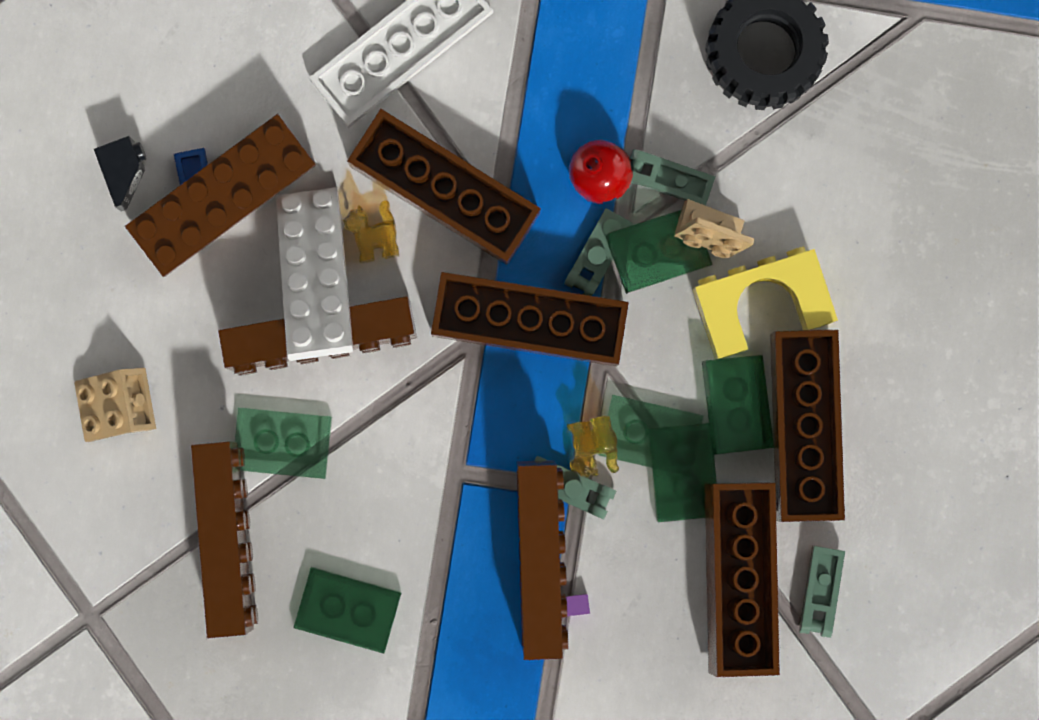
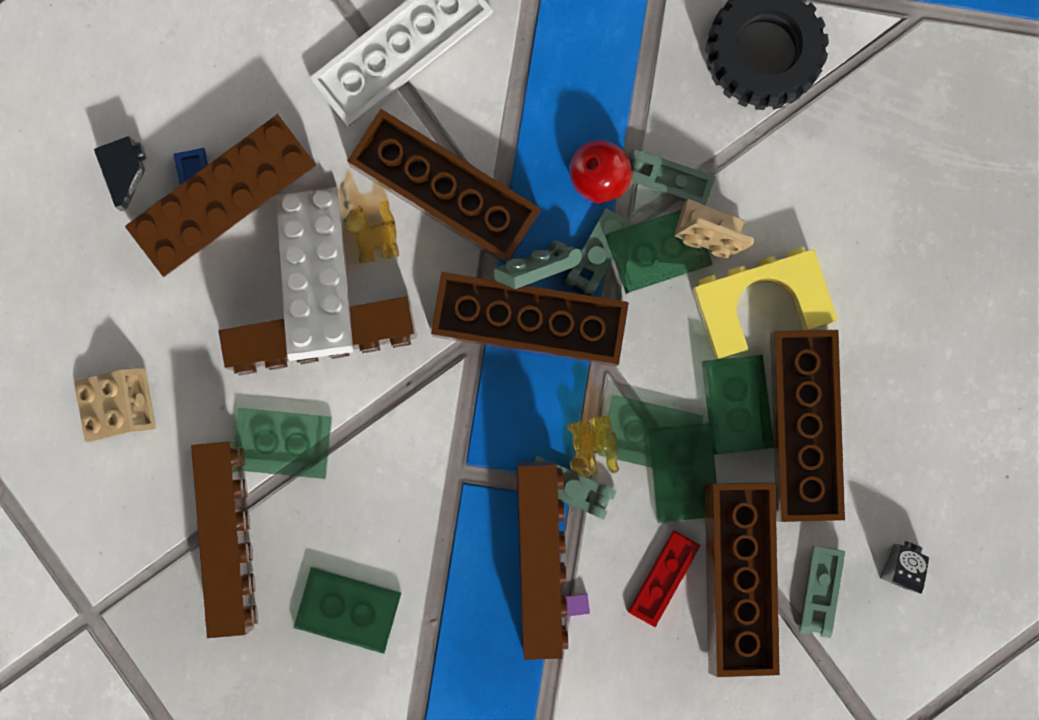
(538, 265): none -> sand green plate
(664, 578): none -> red tile
(906, 567): none -> black slope

